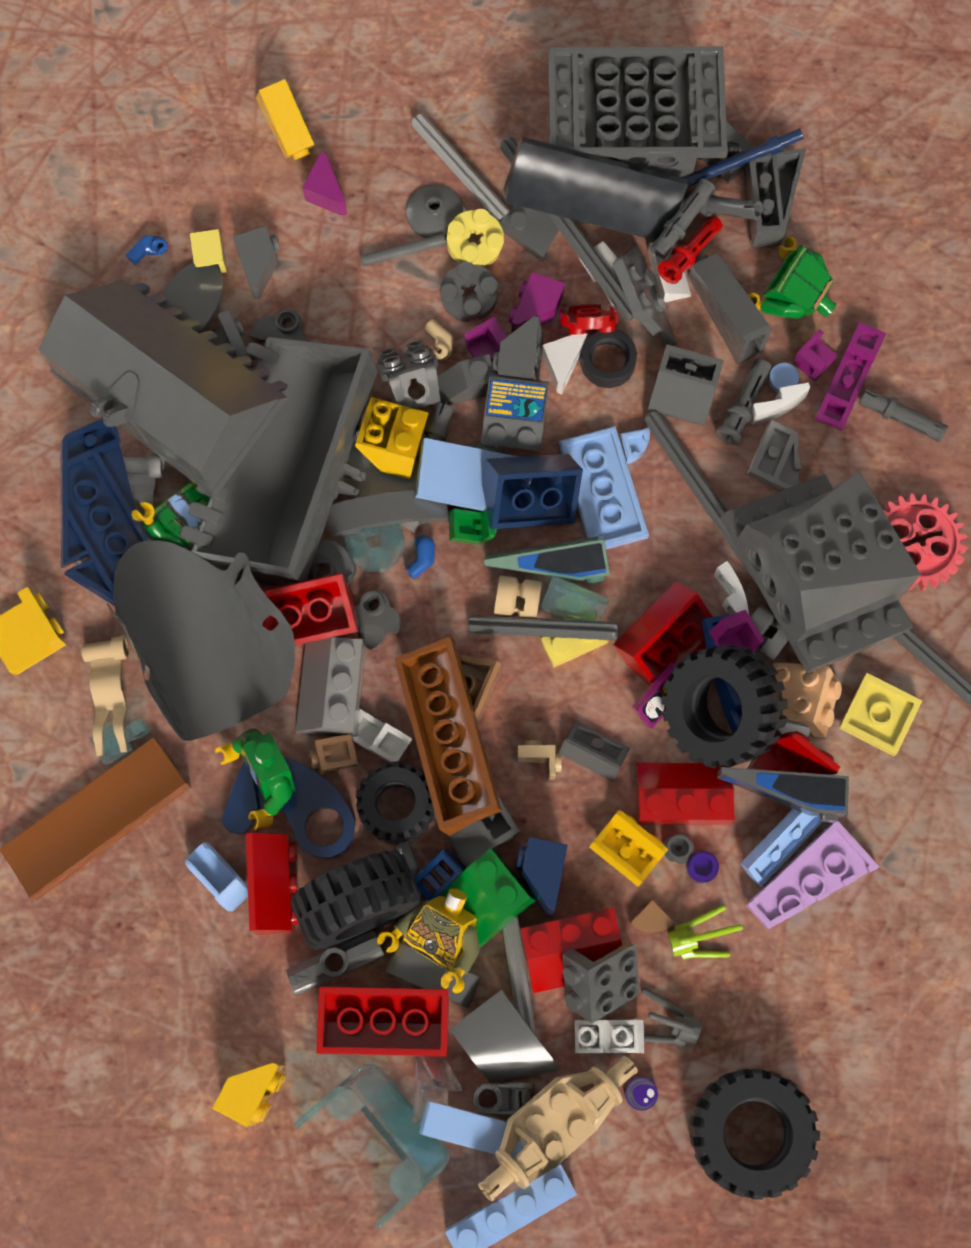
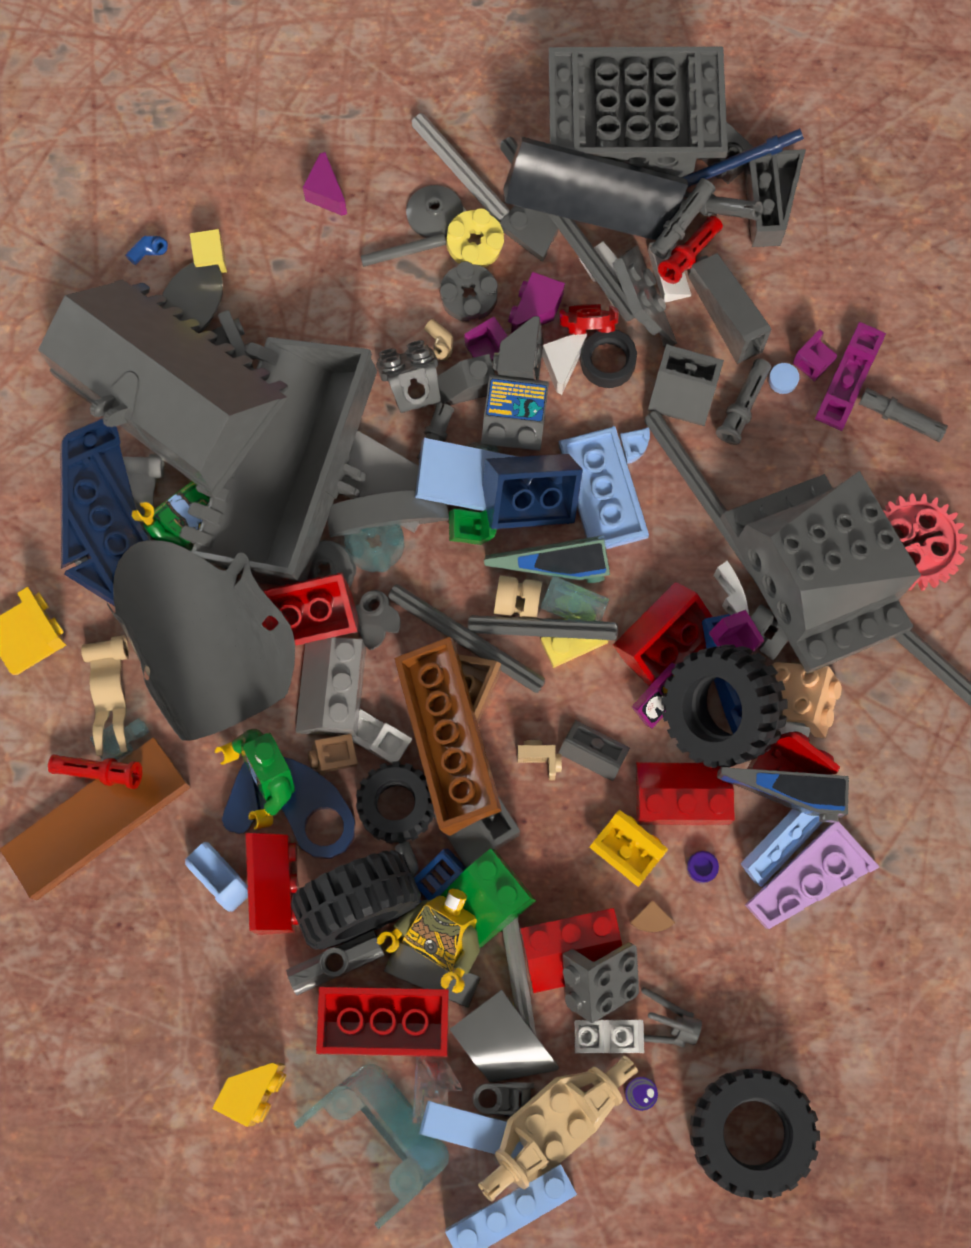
(107, 771): none -> red pin
(257, 257): dark grey slope -> none
(273, 327): dark grey plate -> none
(285, 120): yellow slope -> none
(391, 436): yellow slope -> none
(425, 556): blue arm -> none
(466, 637): none -> dark grey axle
(542, 871): dark blue slope -> none
(679, 840): dark grey plate -> none
(684, 940): lime plant -> none
(777, 457): light grey wing -> none
(785, 400): white slope -> none
(798, 285): green torso -> none
(880, 714): light yellow plate -> none

